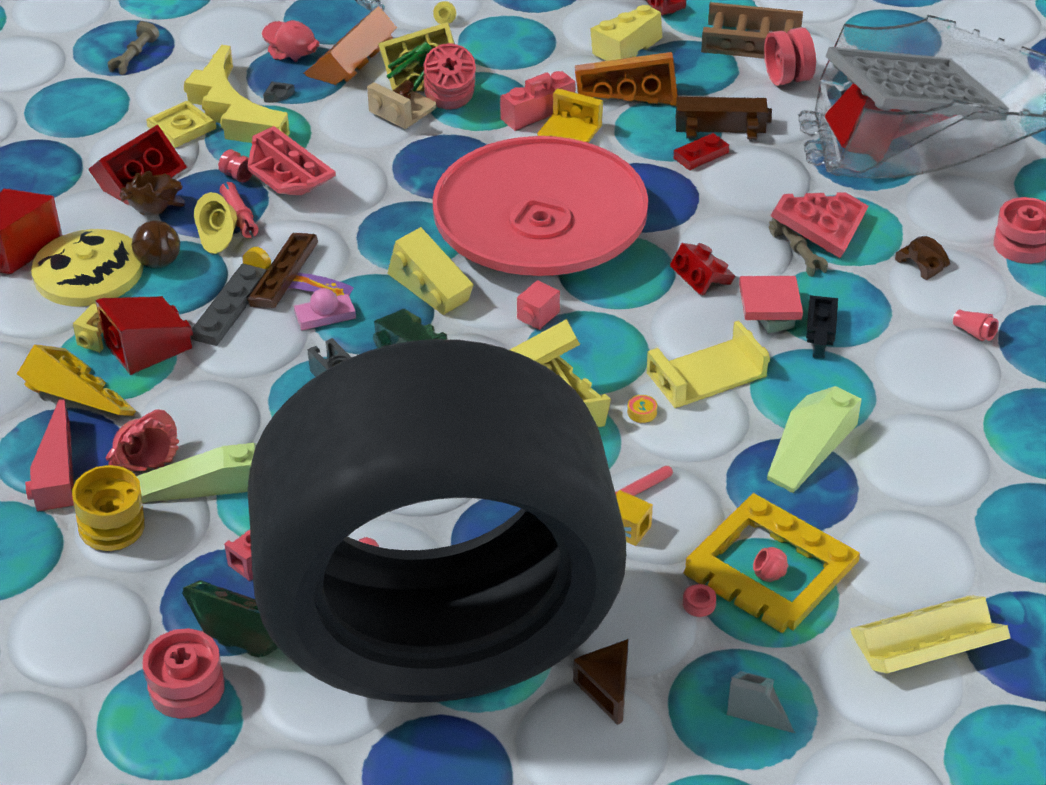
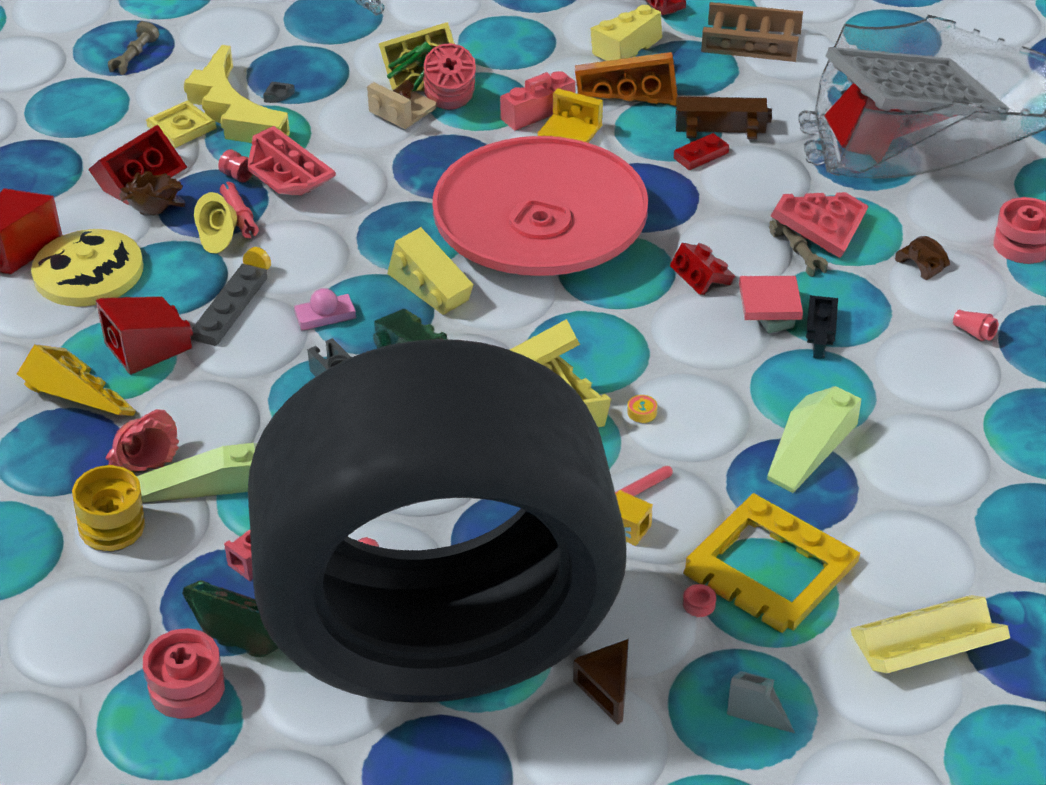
(52, 466): coral slope -> none
(89, 330): light yellow bracket -> none
(155, 244): reddish brown piece -> none
(283, 270): reddish brown tile -> none
(289, 39): coral hair -> none
(313, 282): medium lavender sticker -> none
(353, 49): wedge -> none
(444, 12): light yellow plate -> none
(538, 304): coral brick -> none
(709, 369): light yellow panel -> none
(770, 564): coral piece -> none
(790, 56): coral wheel -> none

